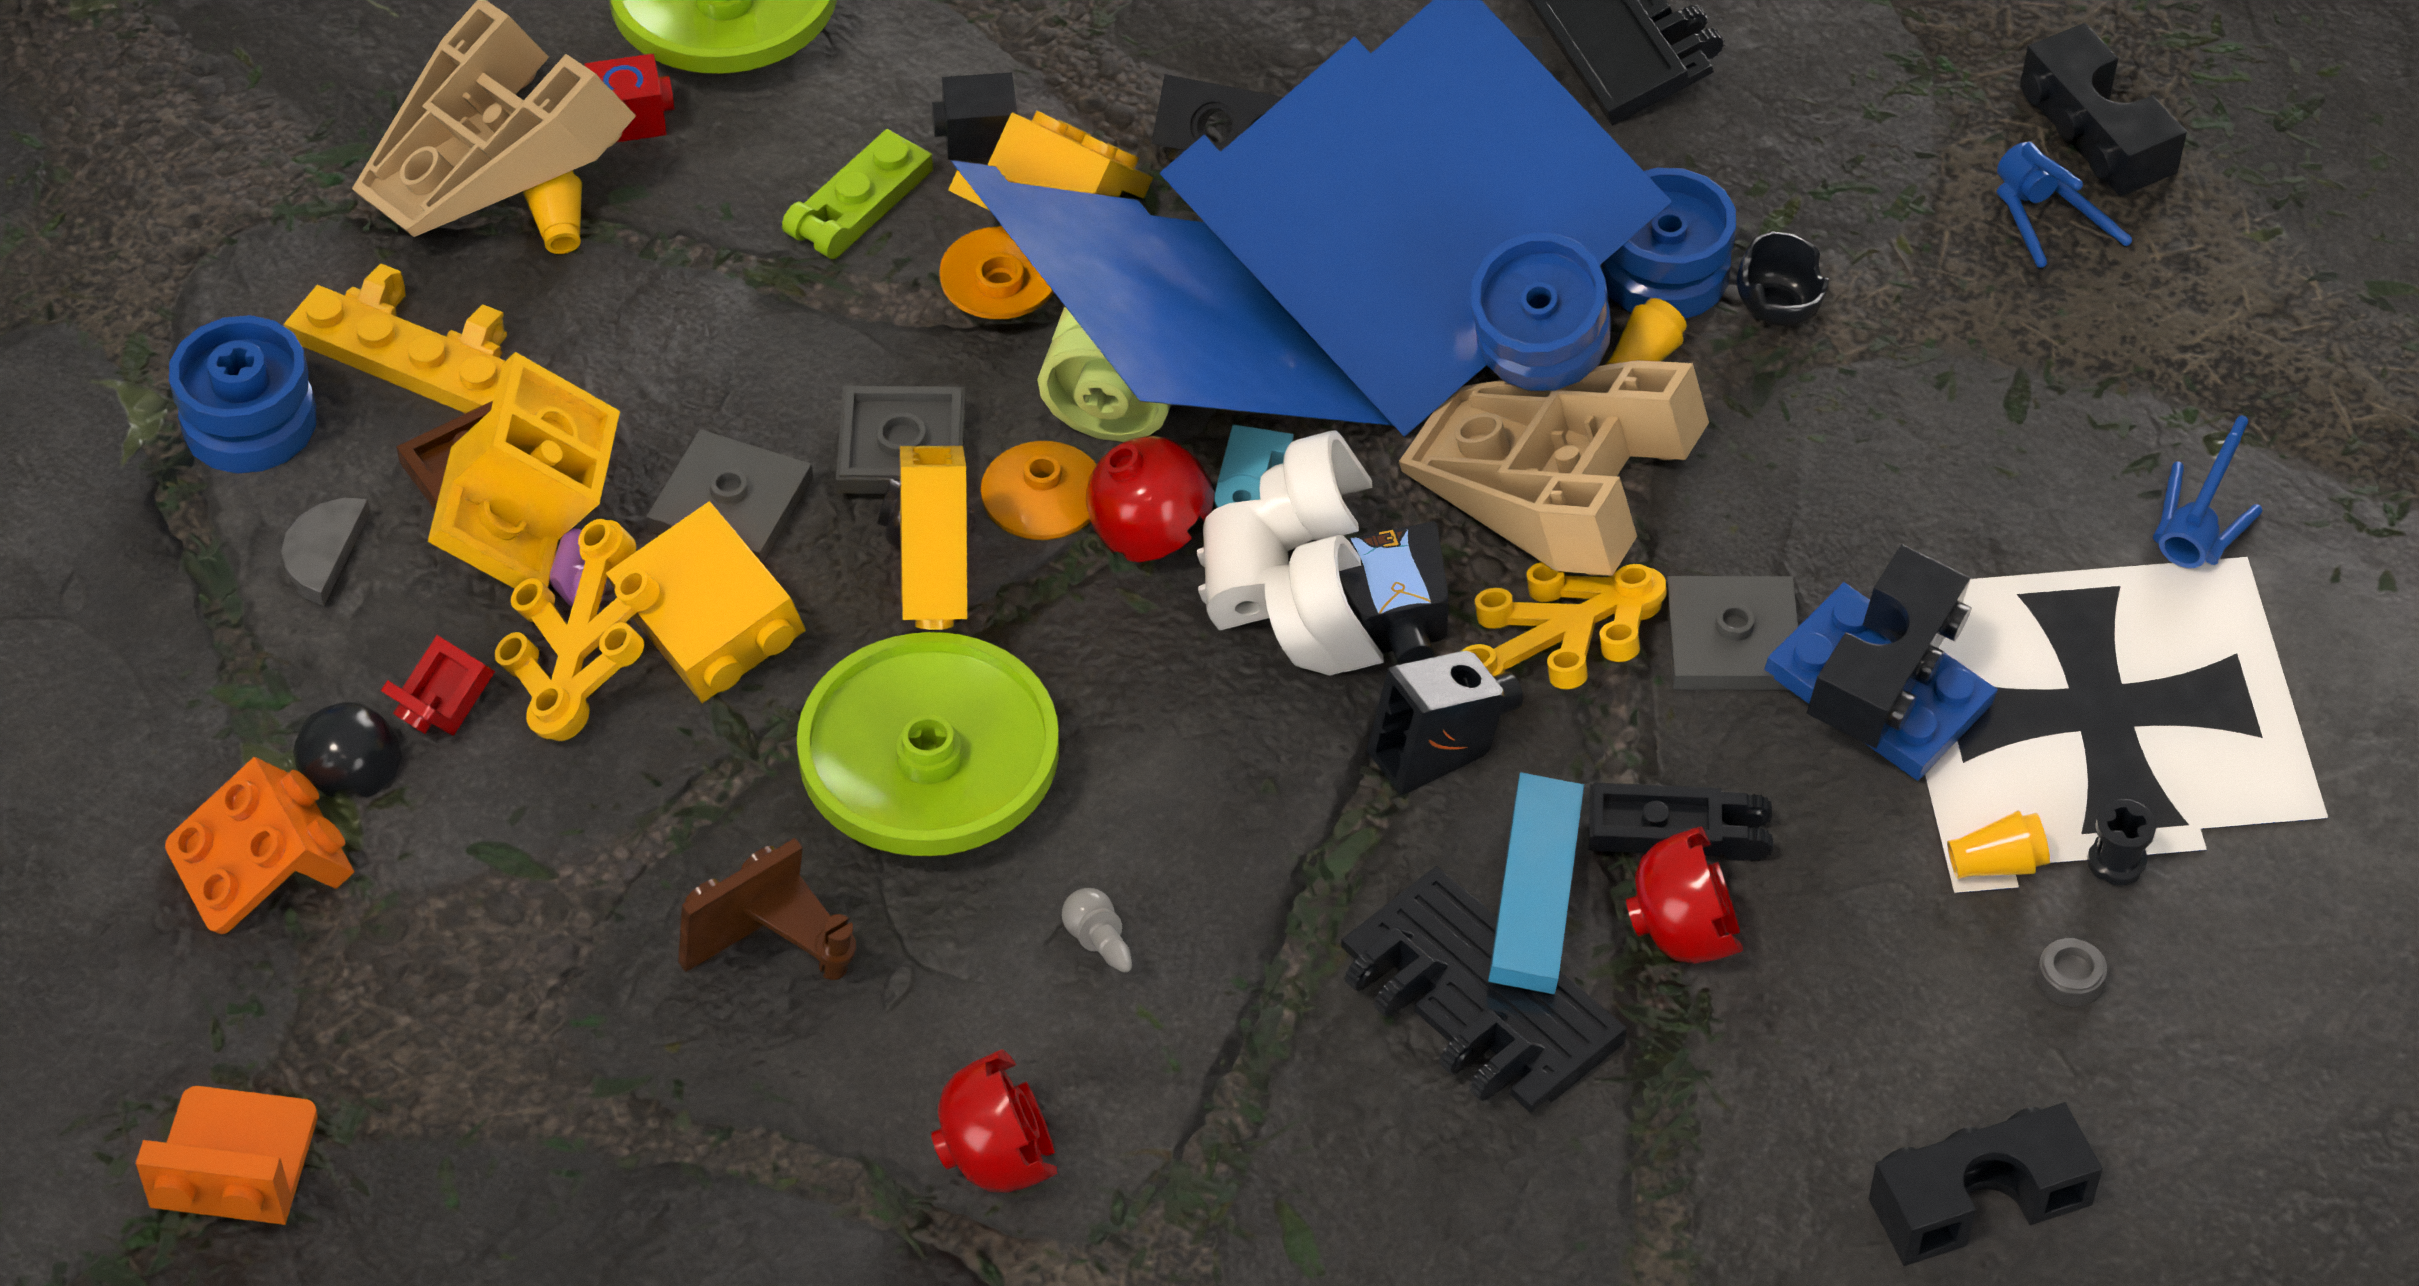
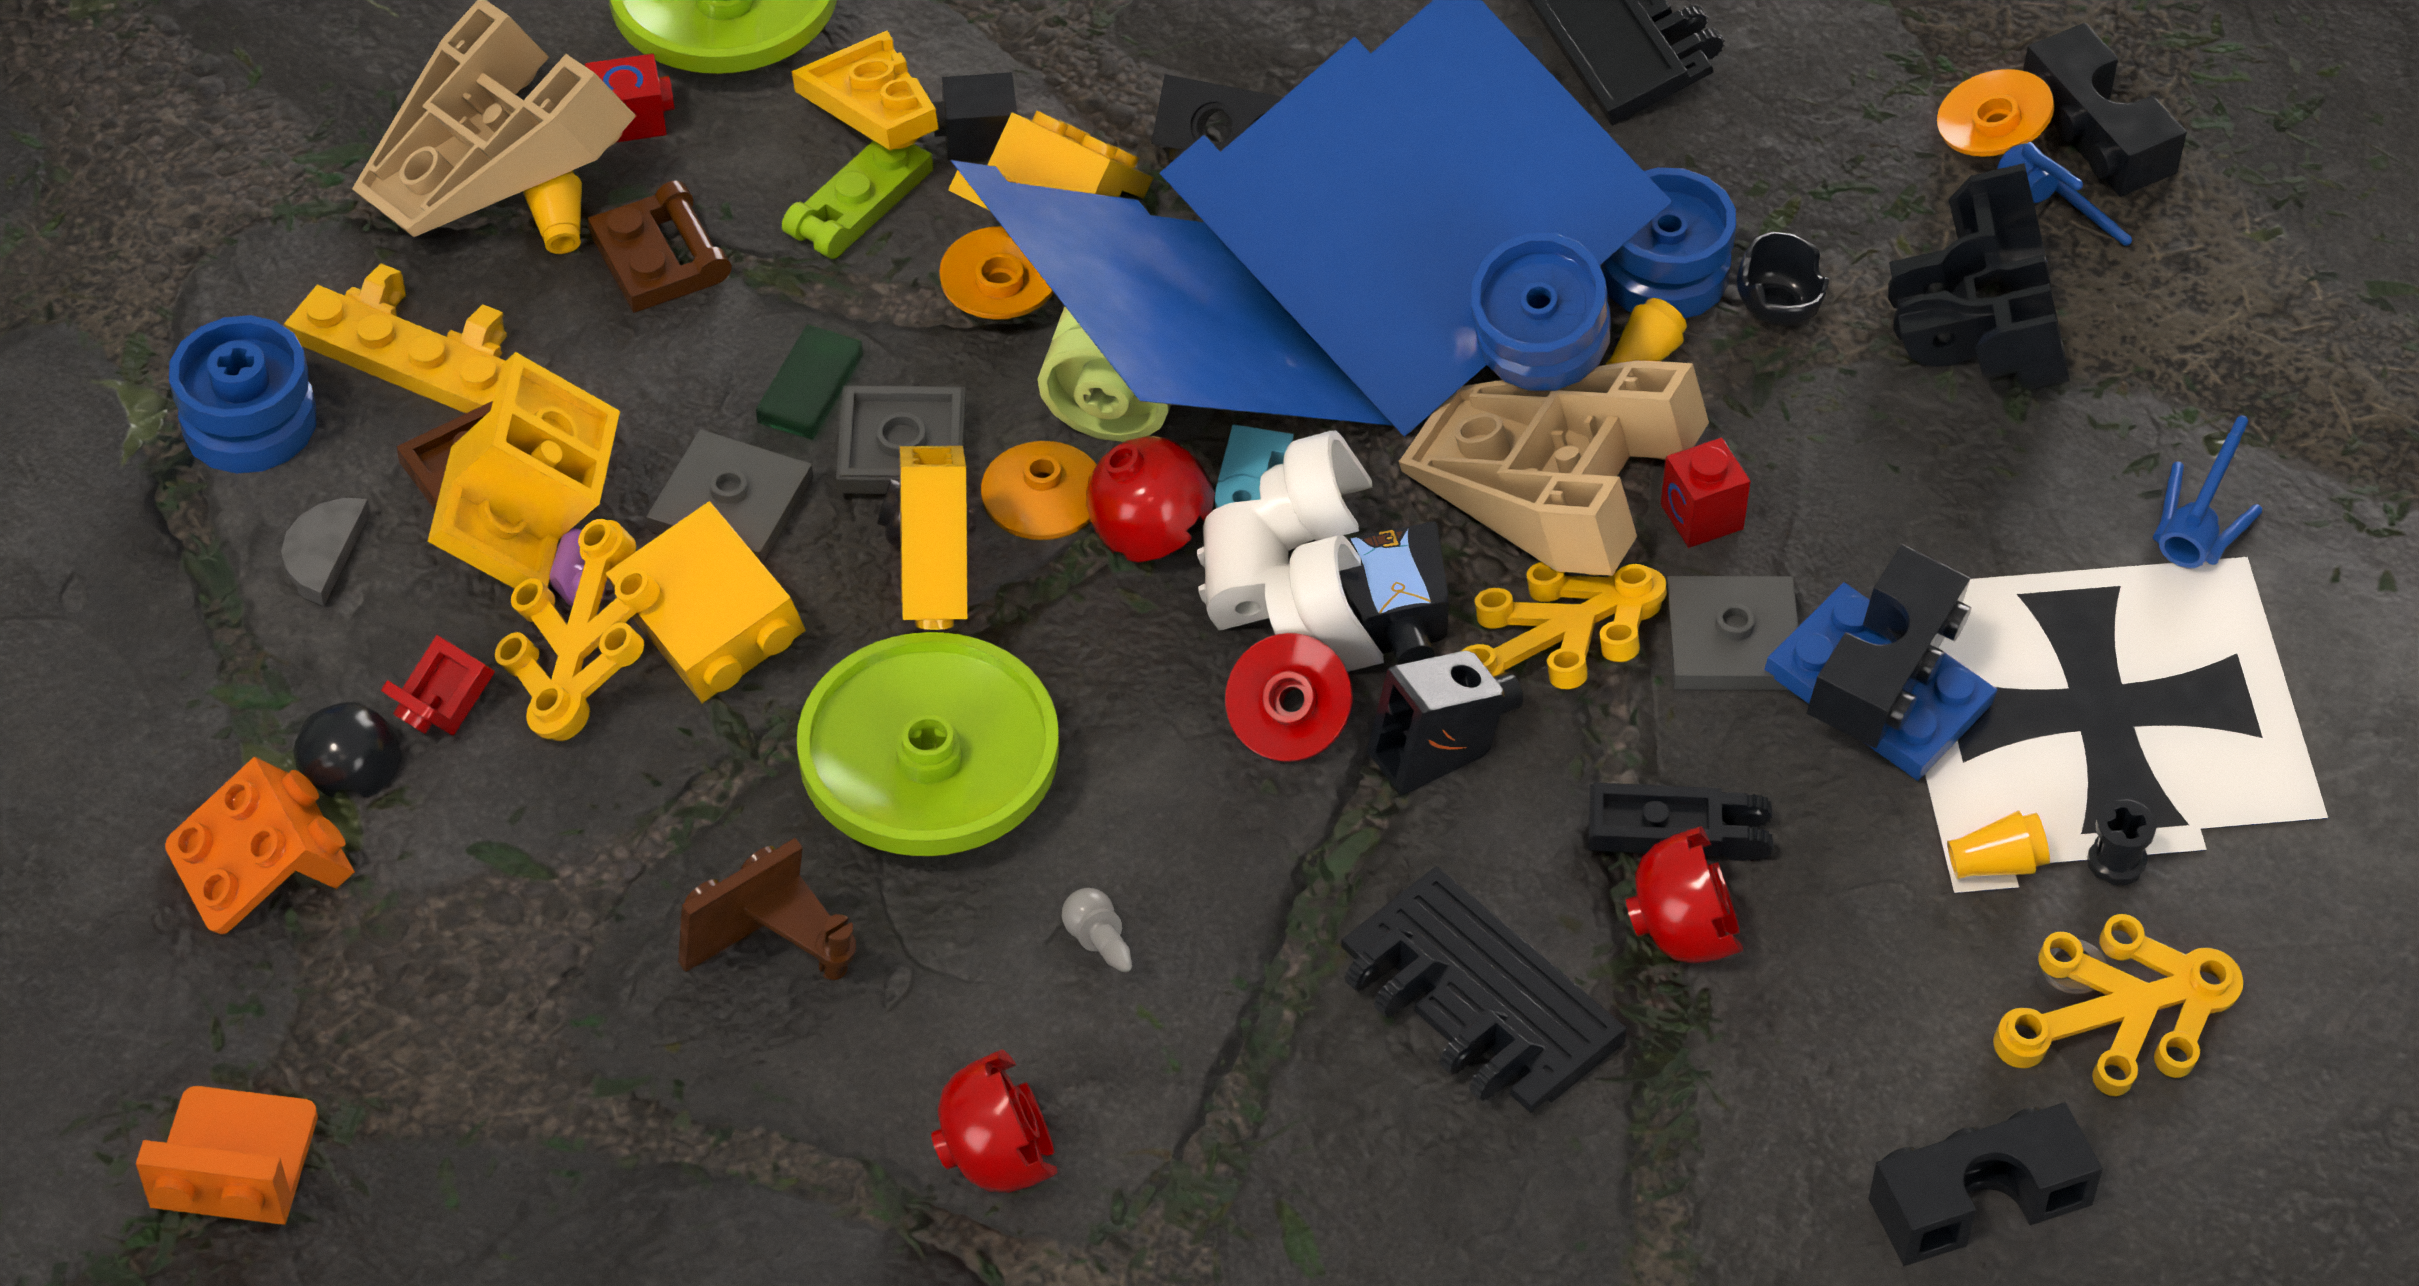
(643, 259): none -> reddish brown plate
(809, 382): none -> clear green tile
(870, 92): none -> yellow wing
(1264, 679): none -> red dish
(1536, 883): dark azure tile -> none
(1705, 492): none -> red brick
(1995, 112): none -> light orange dish
(1995, 243): none -> black piece
(2126, 1001): none -> yellow plant

